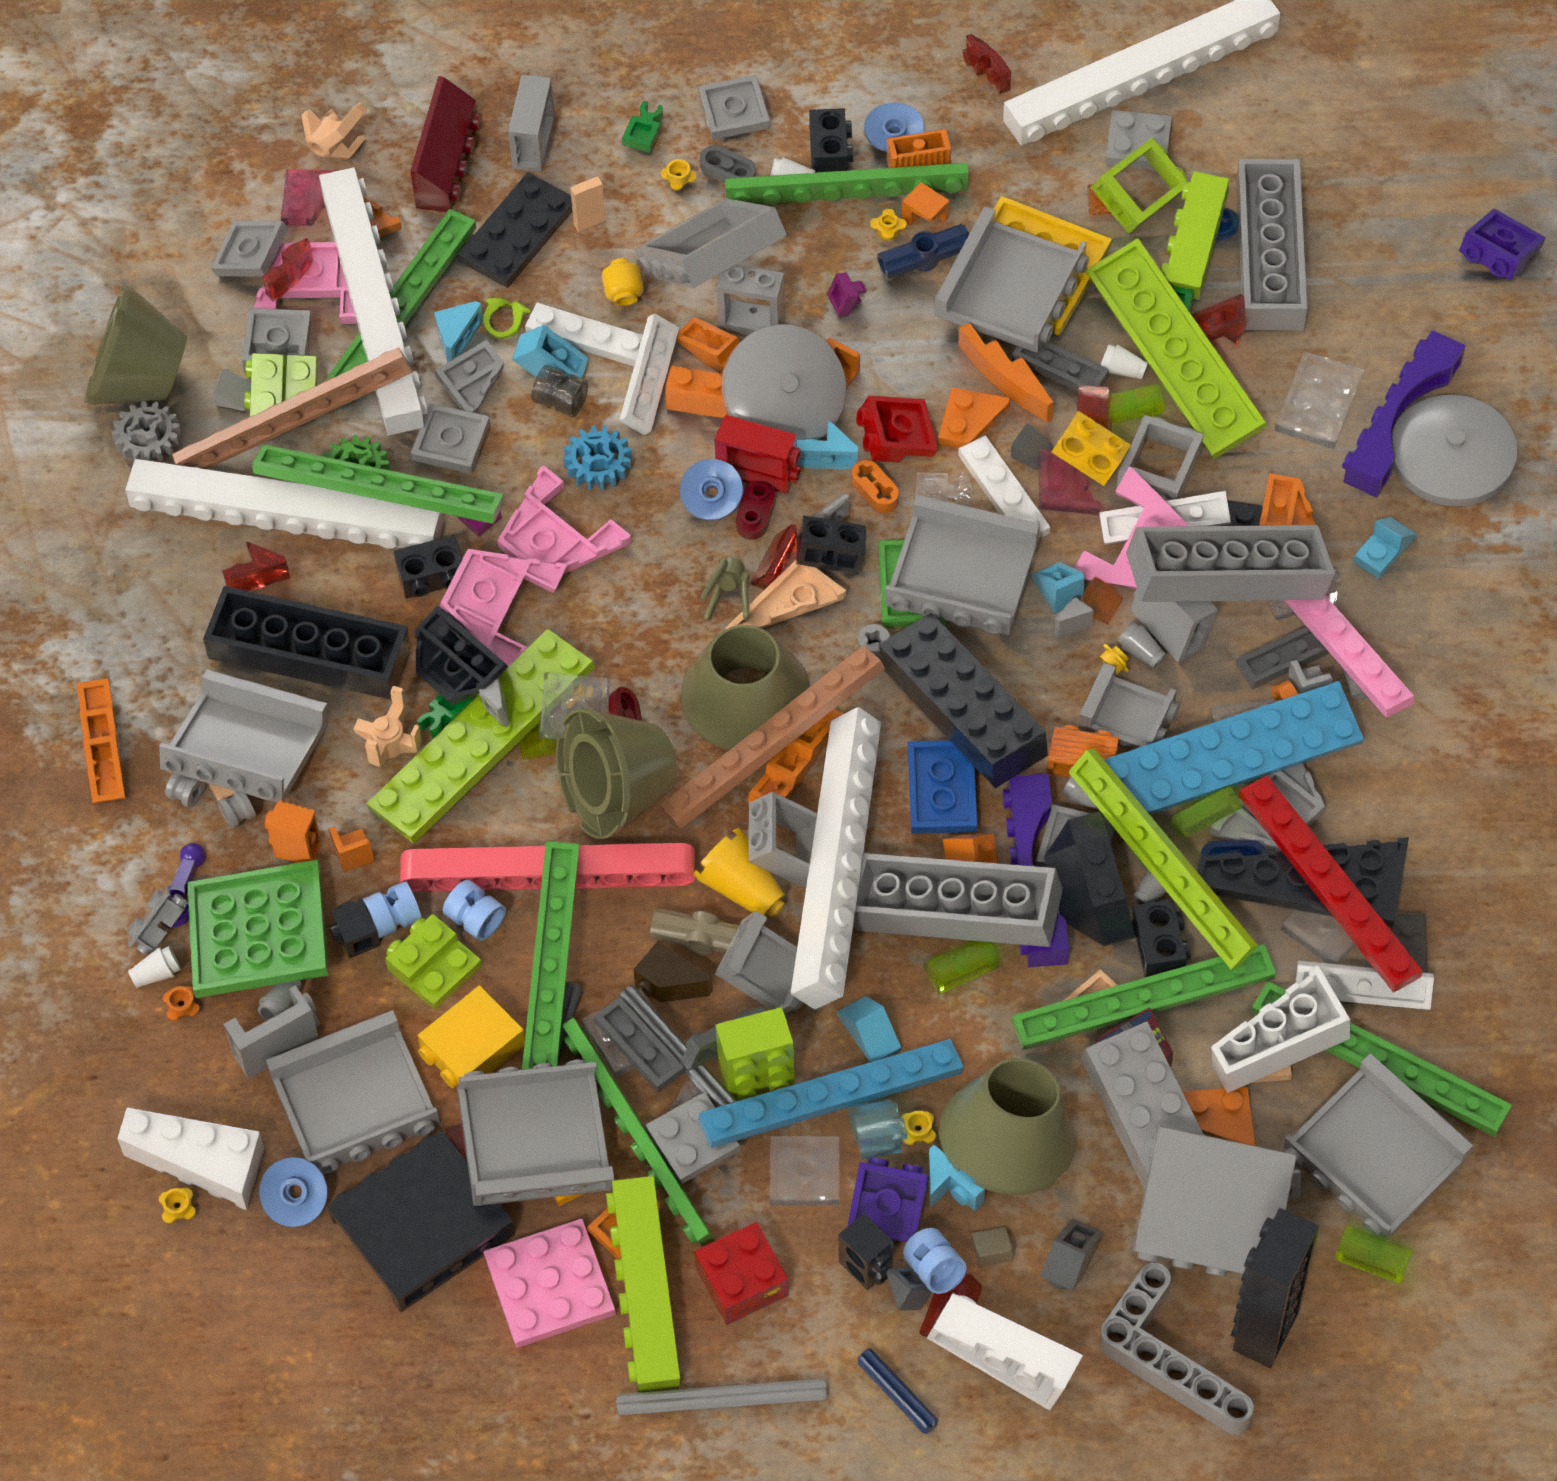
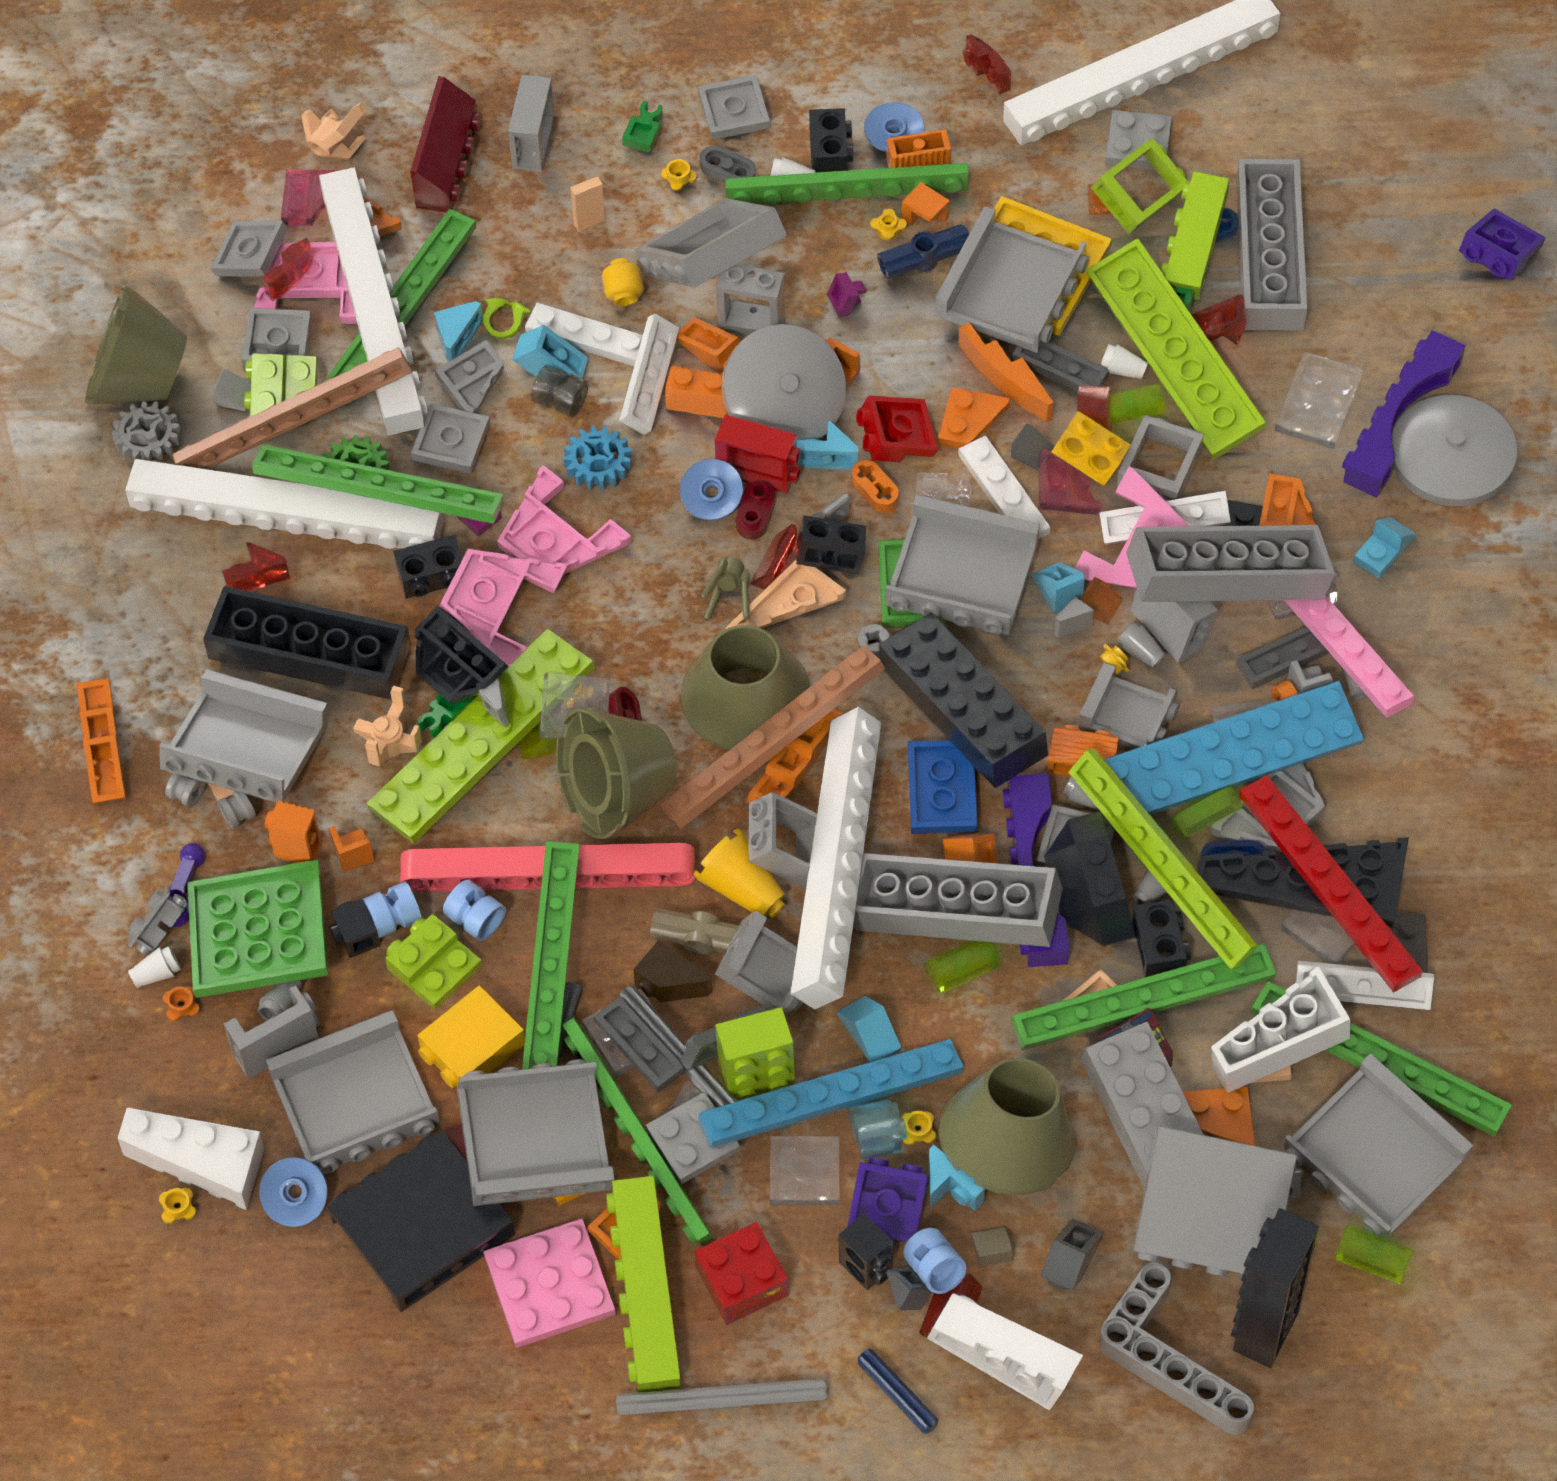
(517, 230): black plate -> none

